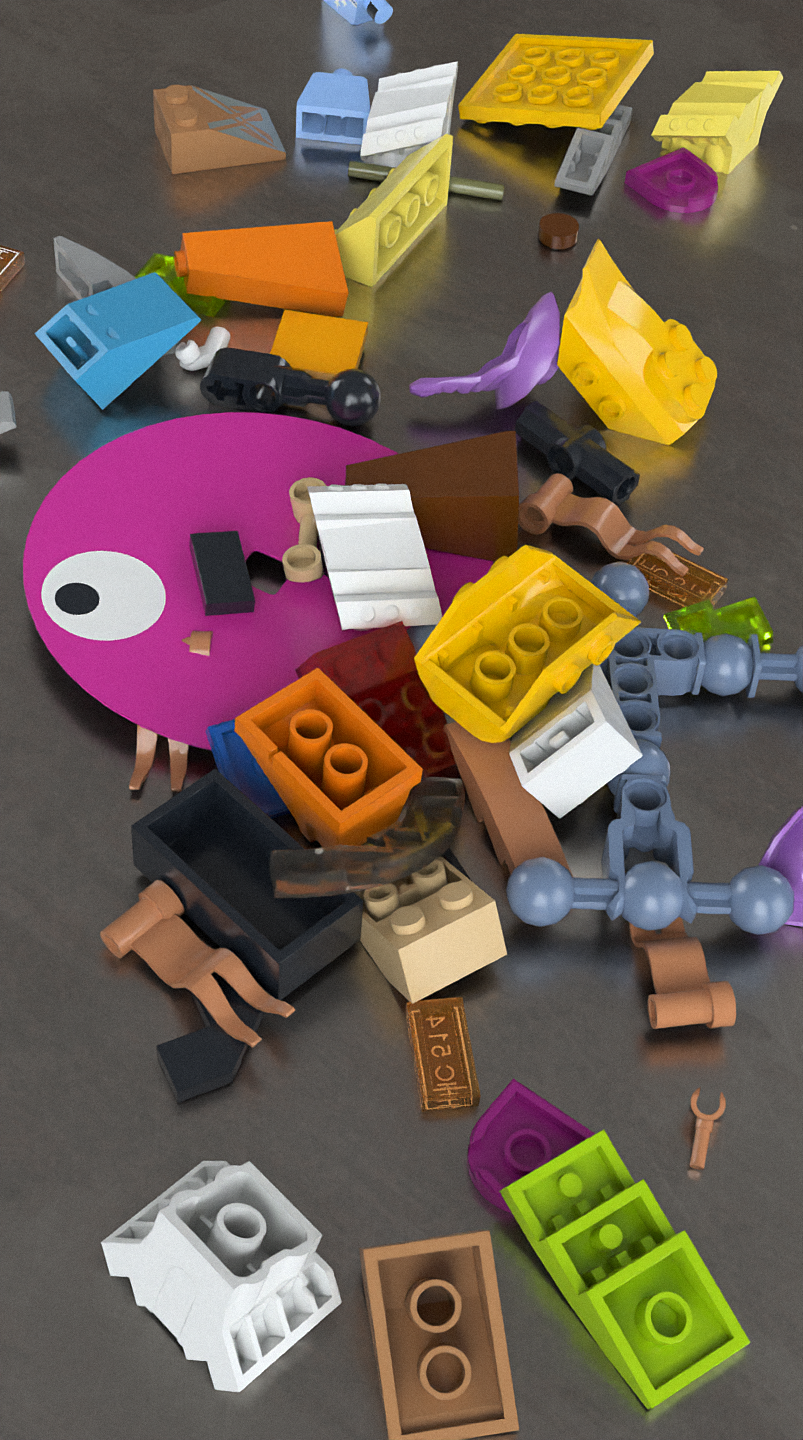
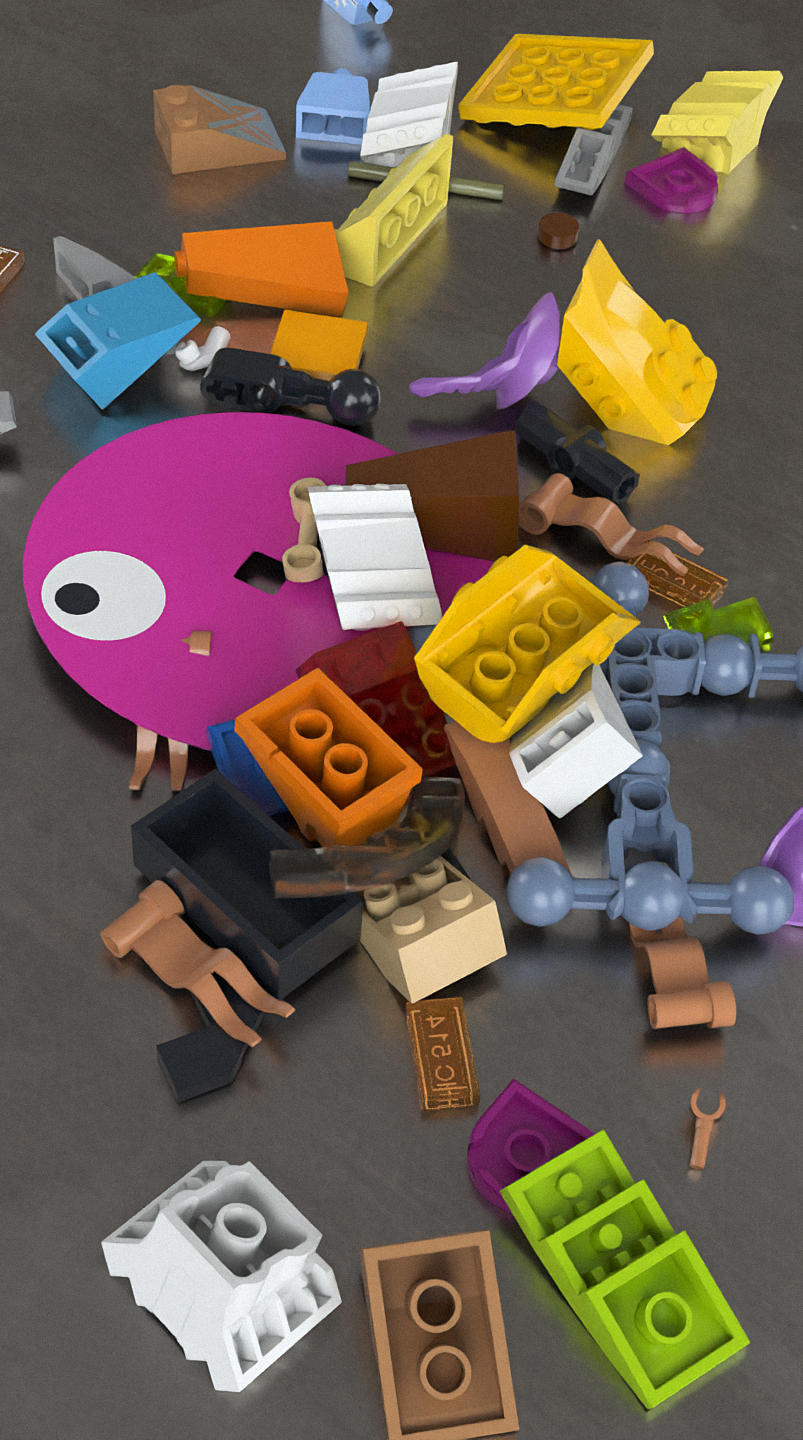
(221, 573): black tile -> none

